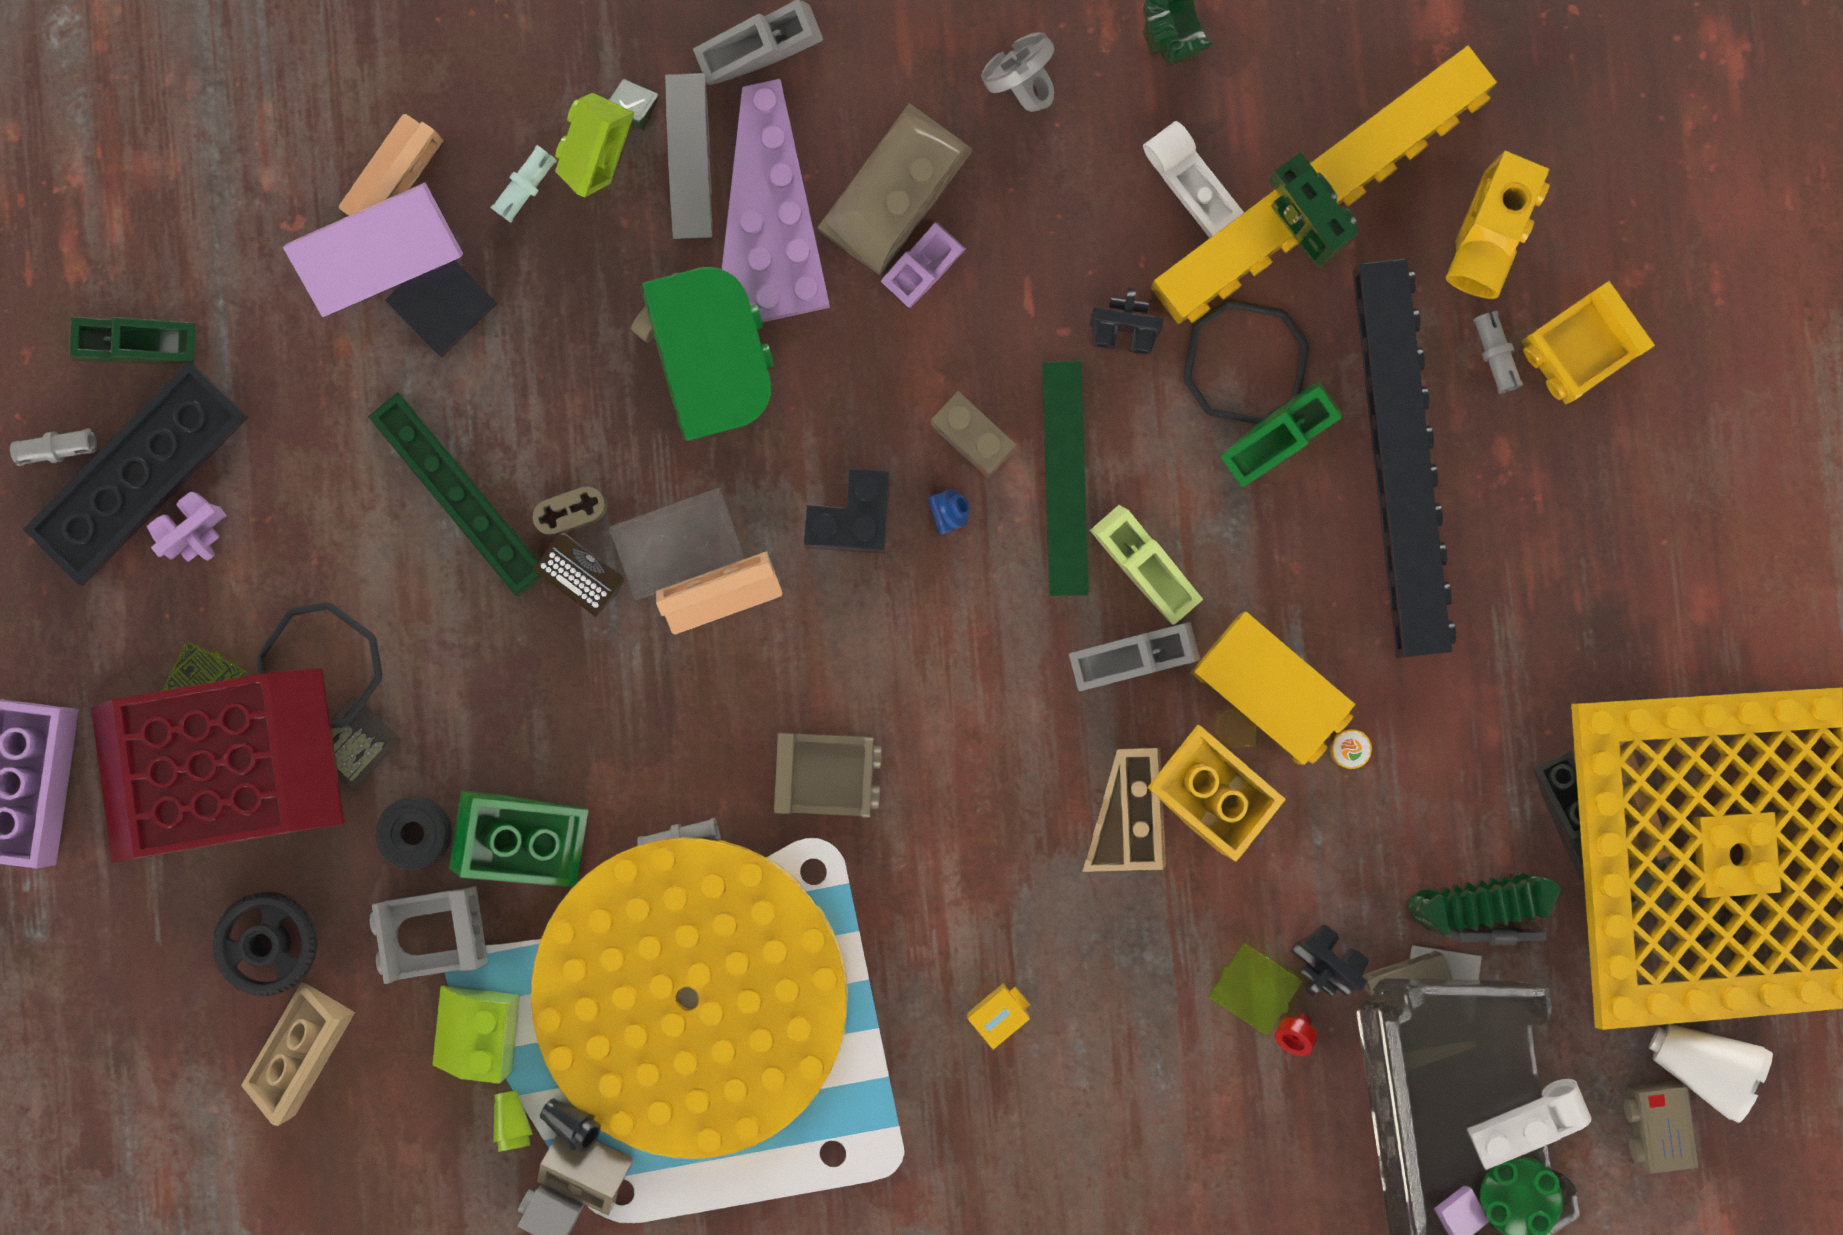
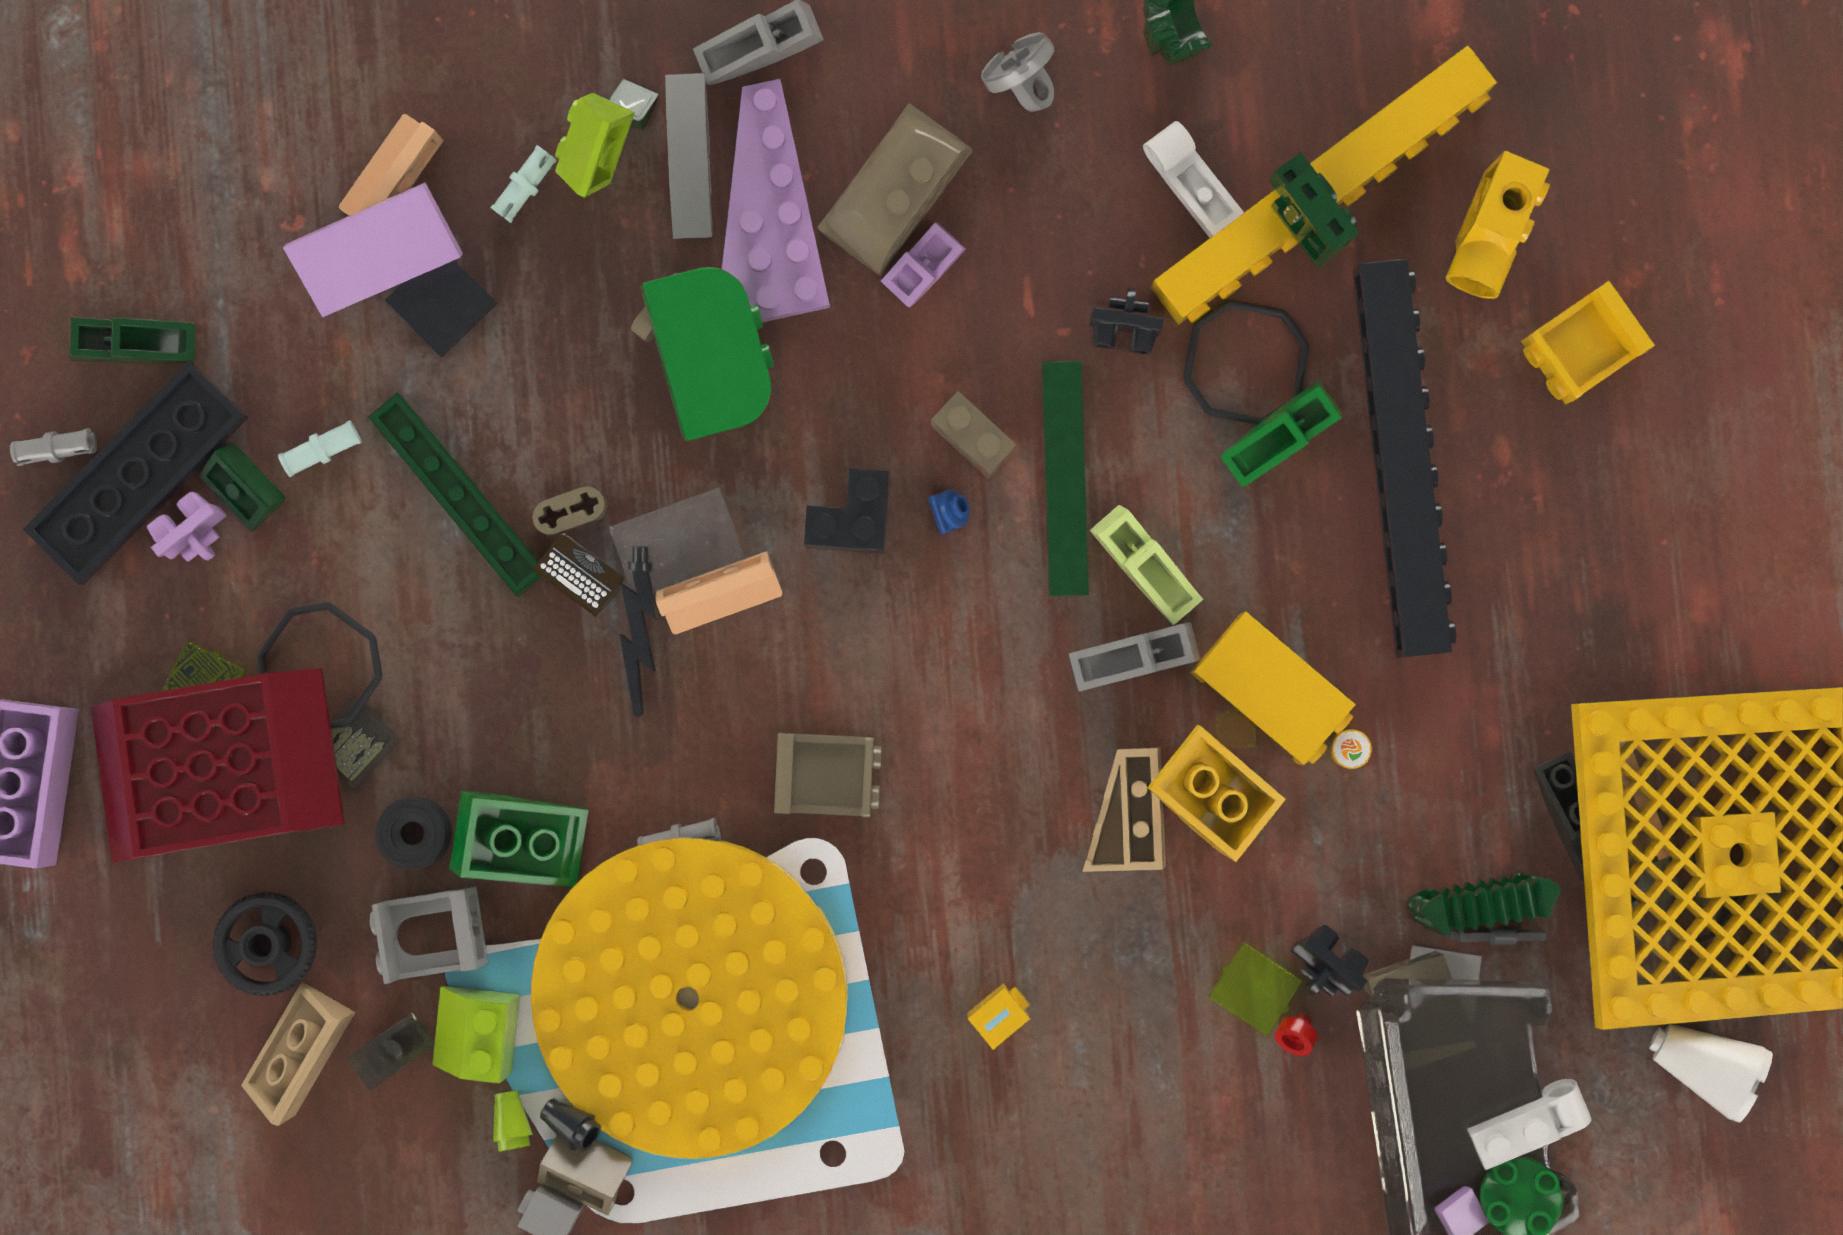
(241, 486): none -> dark green slope
(319, 448): none -> light aqua pin
(391, 1051): none -> clear smoke slope
(635, 604): none -> black piece
(1498, 352): light grey pin -> none
(1661, 1127): dark tan brick -> none

